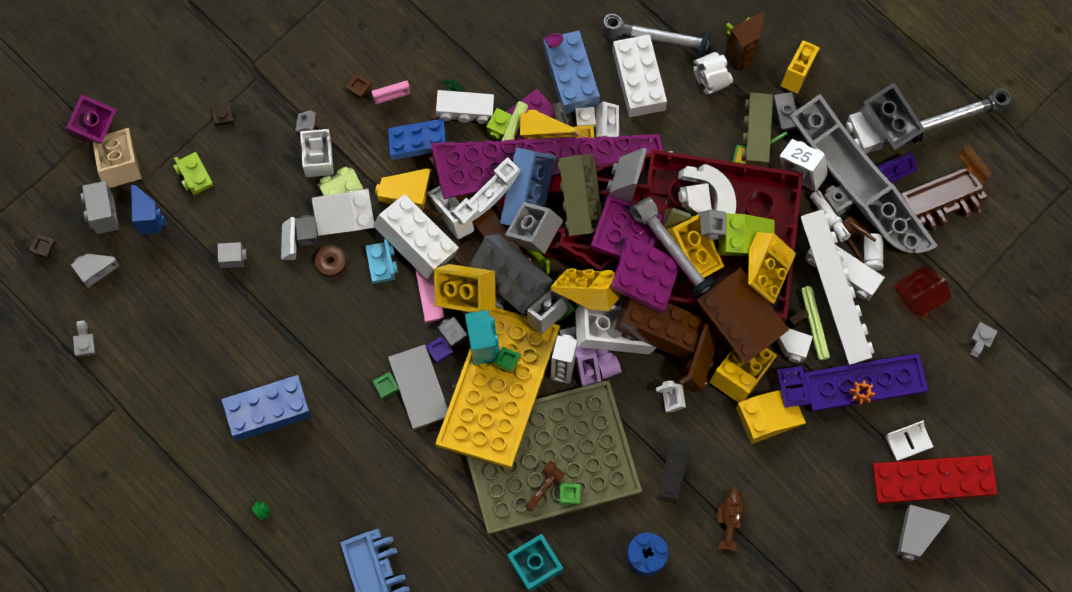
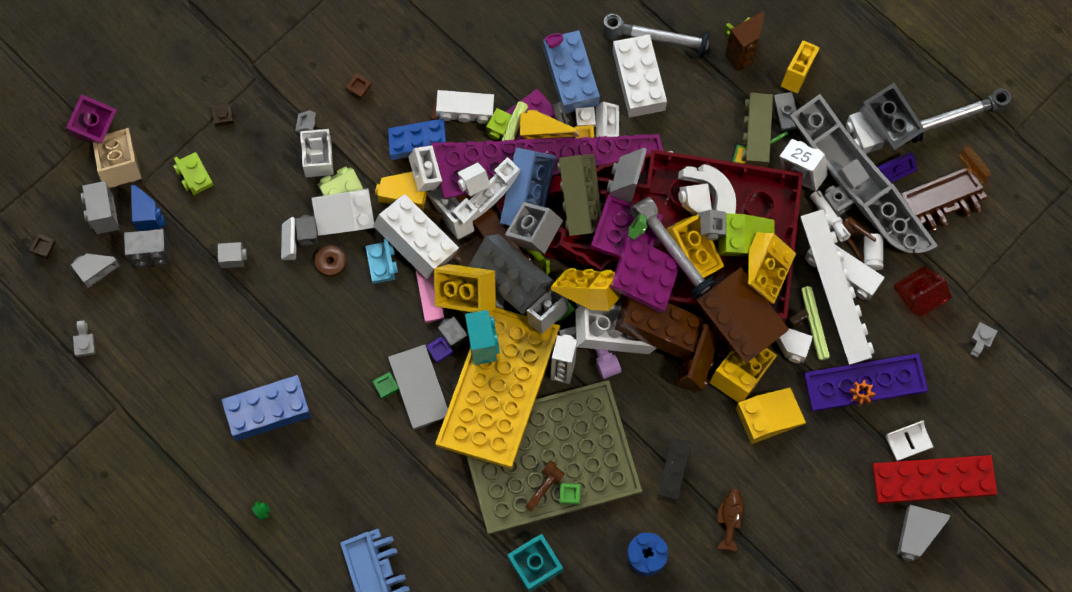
(147, 248): none -> flat silver brick
(391, 92): bright pink tile -> none
(425, 168): none -> white brick
(453, 85): dark green plant -> none
(473, 179): none -> white brick
(507, 360): green plate -> none
(587, 366): lavender slope -> none
(637, 227): none -> bright green plate
(673, 396): white bracket -> none
(674, 216): olive slope -> none
(712, 72): white brick -> none
(795, 396): dark purple piece -> none
(854, 174): none -> light grey brick

